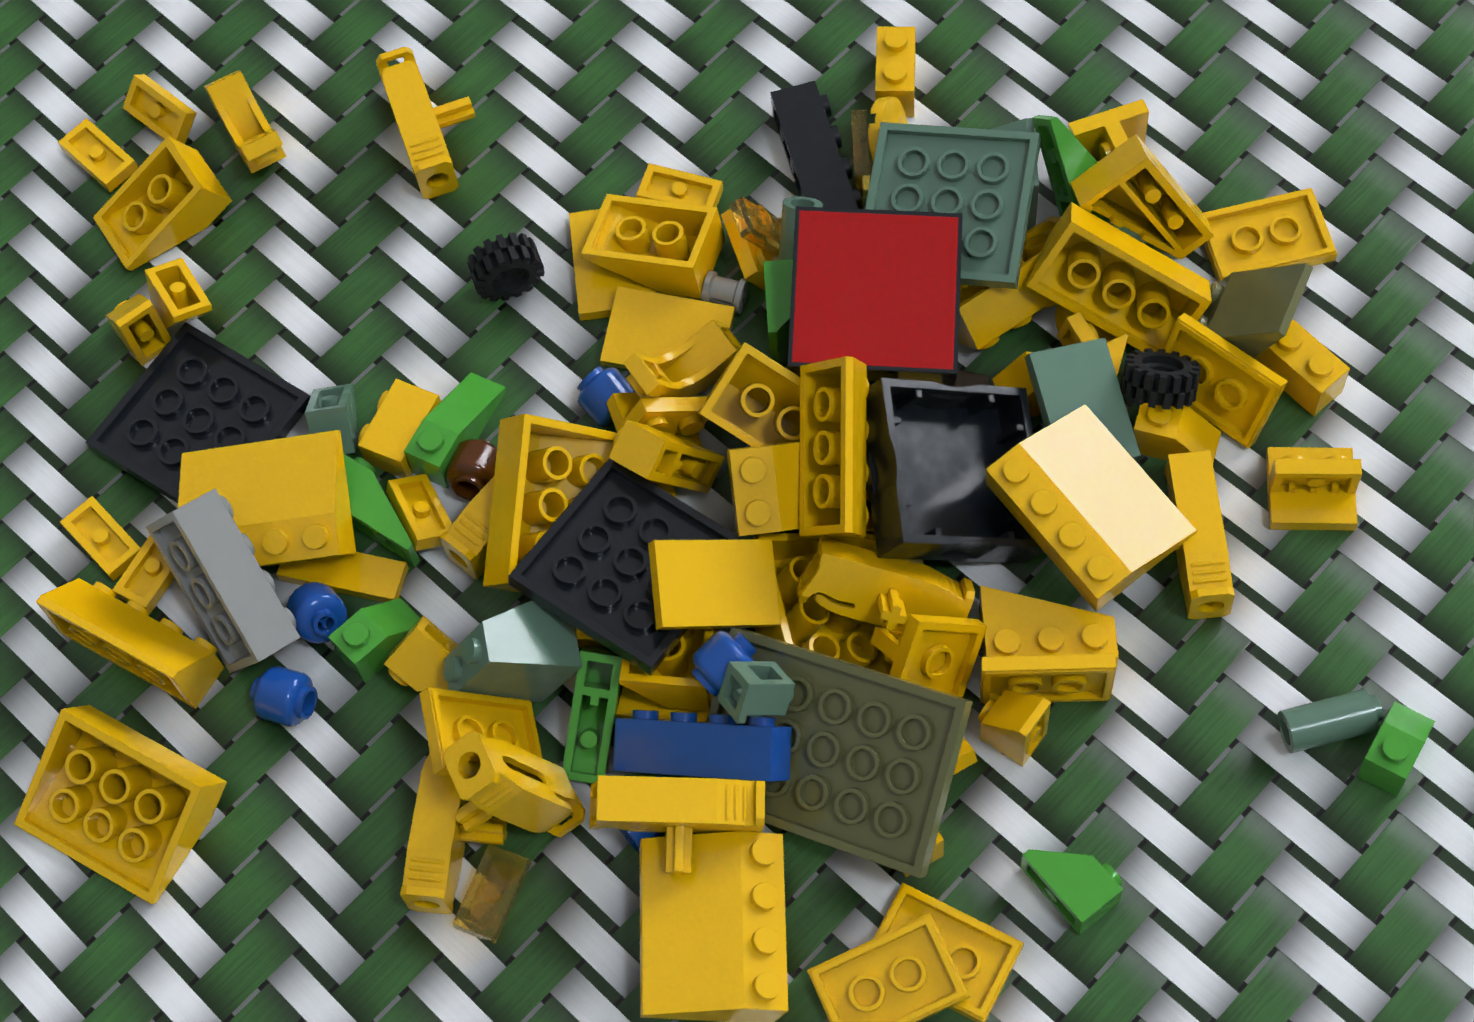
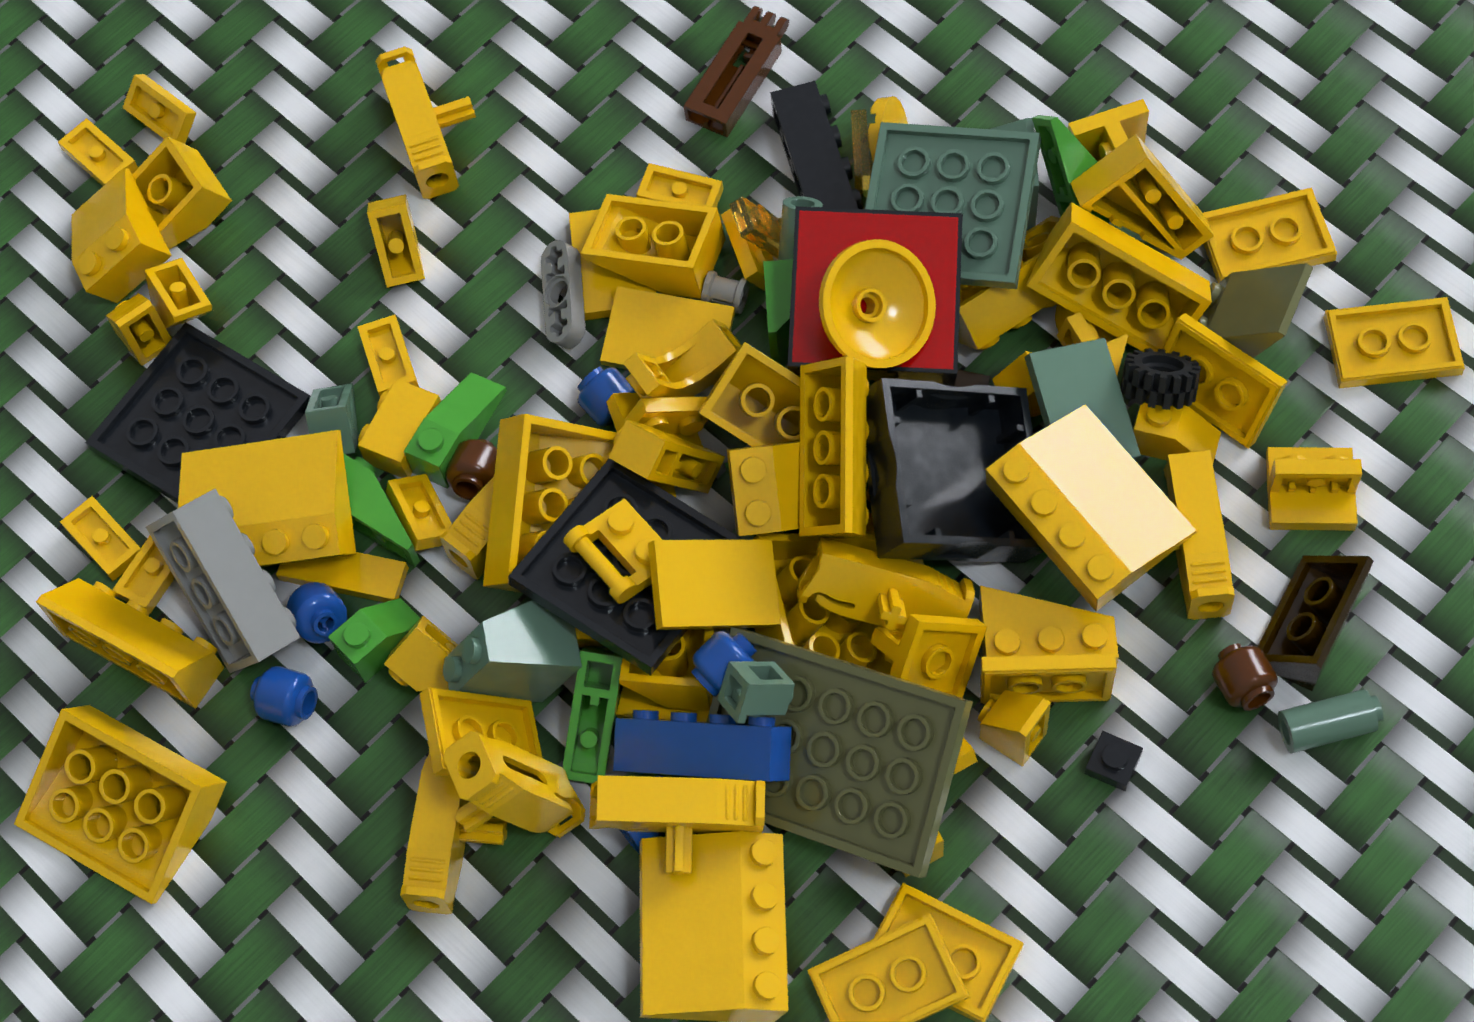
(115, 239): none -> yellow slope
(245, 122): yellow arch -> none
(387, 353): none -> yellow plate
(395, 240): none -> yellow slope
(491, 893): clear yellow plate -> none
(505, 266): black tyre -> none
(565, 319): none -> light grey beam
(626, 538): none -> yellow plate
(726, 89): none -> reddish brown hinge
(896, 65): yellow brick -> none
(896, 297): none -> yellow dish
(1074, 885): bright green slope -> none
(1113, 760): none -> black plate
(1245, 676): none -> reddish brown head
(1309, 367): yellow brick -> none
(1313, 615): none -> dark brown slope
(1393, 342): none -> yellow tile
(1395, 748): bright green slope -> none

